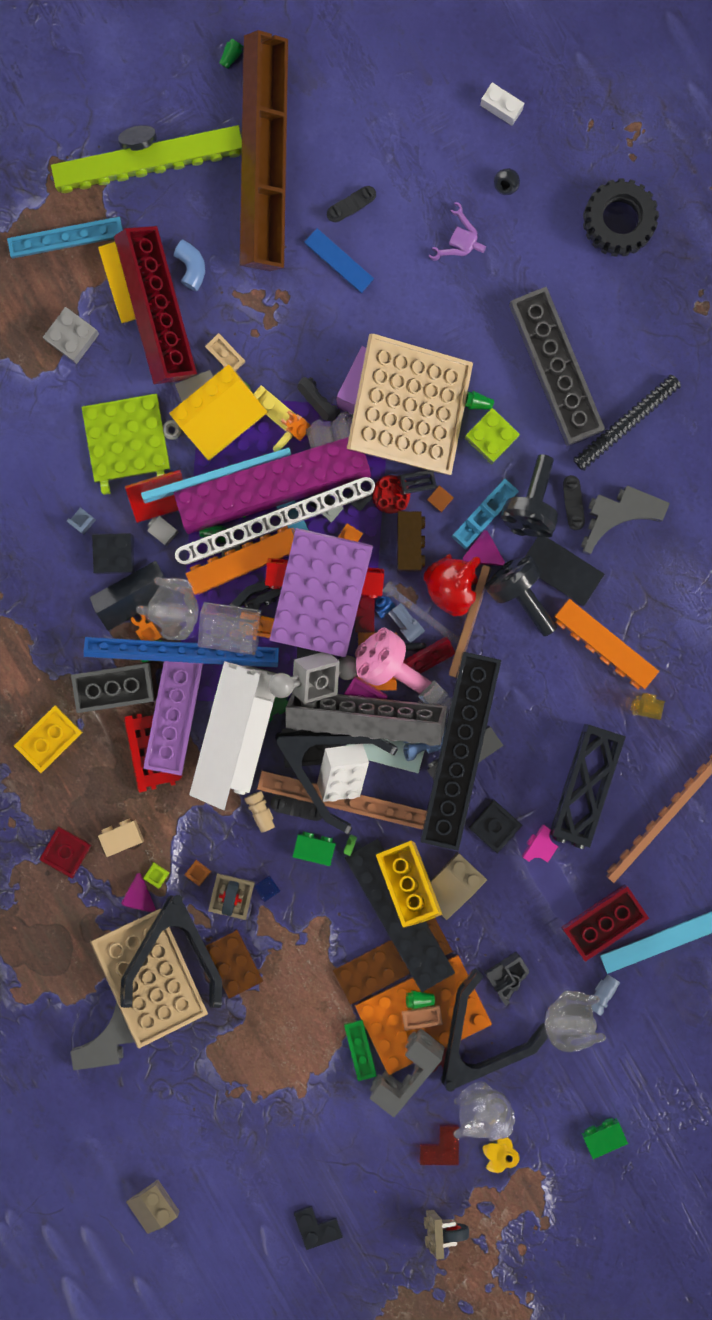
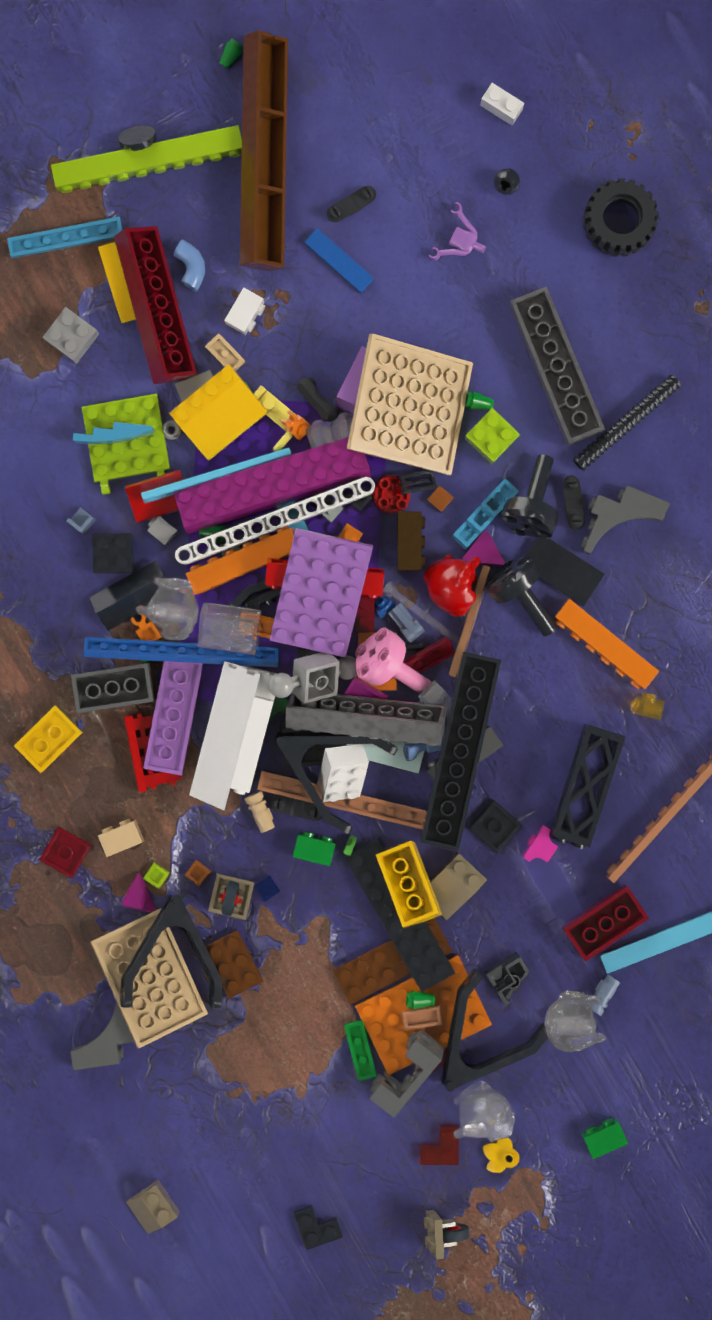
(120, 433): none -> dark azure slope
(245, 311): none -> white brick

